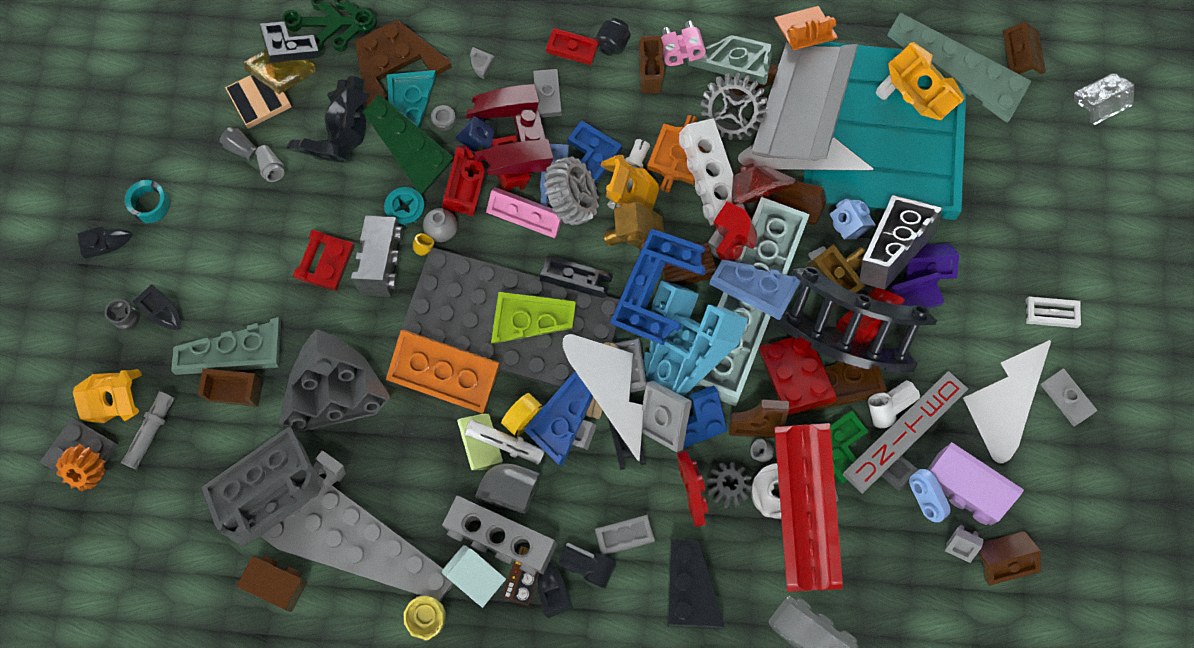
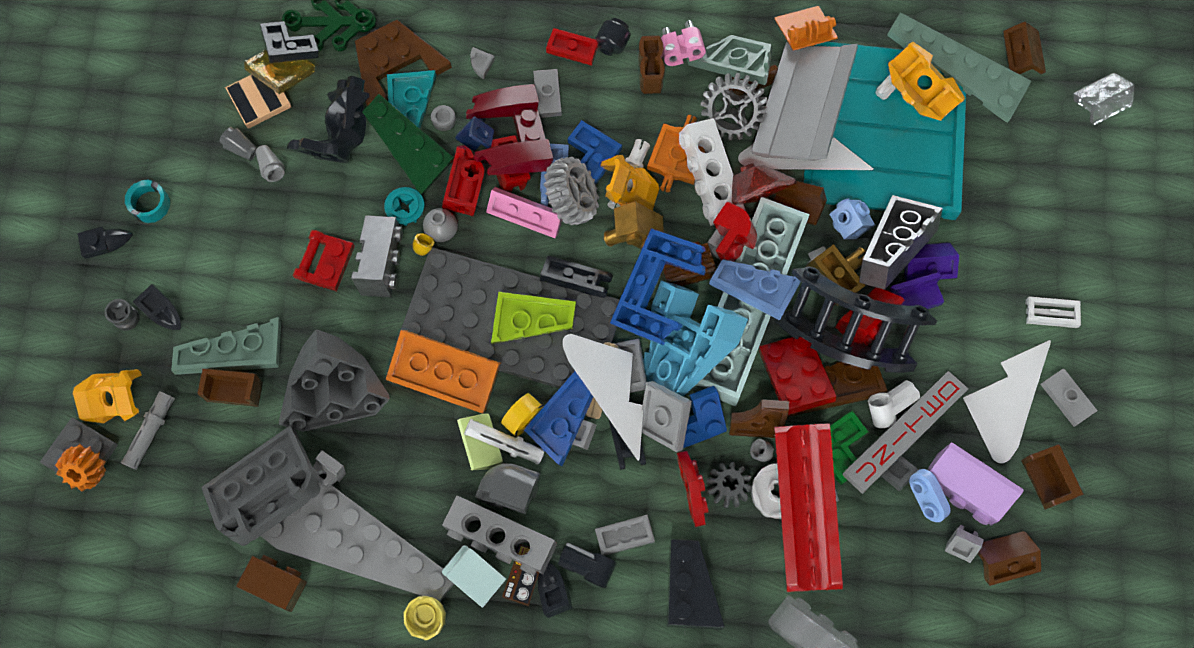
(1052, 477): none -> reddish brown panel

